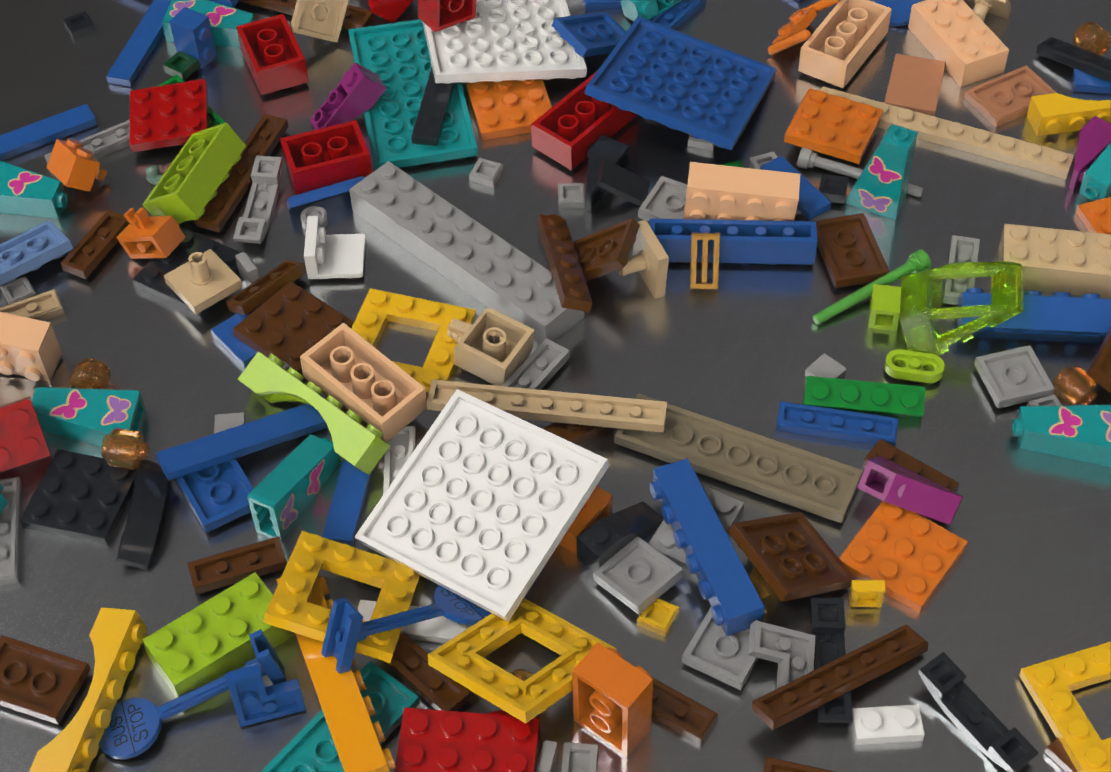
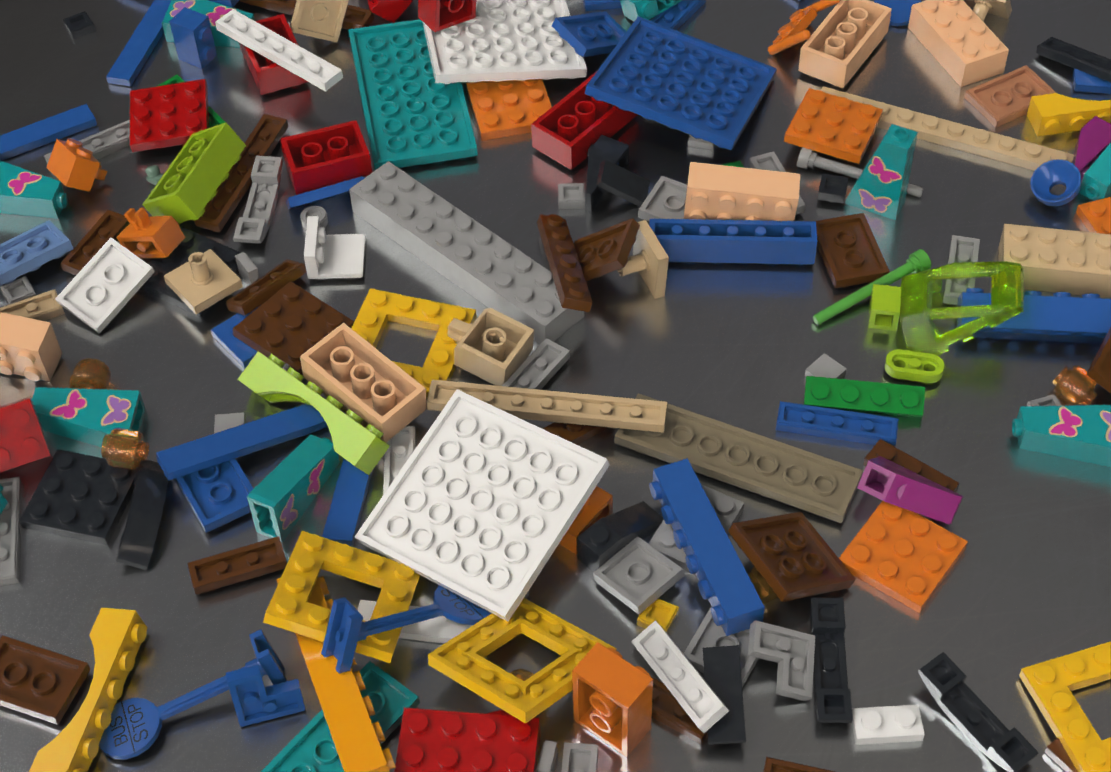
(105, 285): none -> white plate
(181, 64): dark green plate -> none
(213, 637): lime brick -> none
(279, 50): none -> white plate
(350, 98): magenta slope -> none
(432, 112): black tile -> none
(436, 688): reddish brown plate -> none
(486, 172): light grey tile -> none
(680, 676): none -> white plate
(705, 236): pearl gold tile -> none
(723, 675): none -> black piece
(811, 201): blue tile -> none
(839, 677): reddish brown tile -> none
(867, 593): yellow tile -> none
(915, 83): nougat tile -> none
(1013, 376): light grey plate -> none
(1056, 173): none -> blue piece
(1092, 38): clear orange head -> none

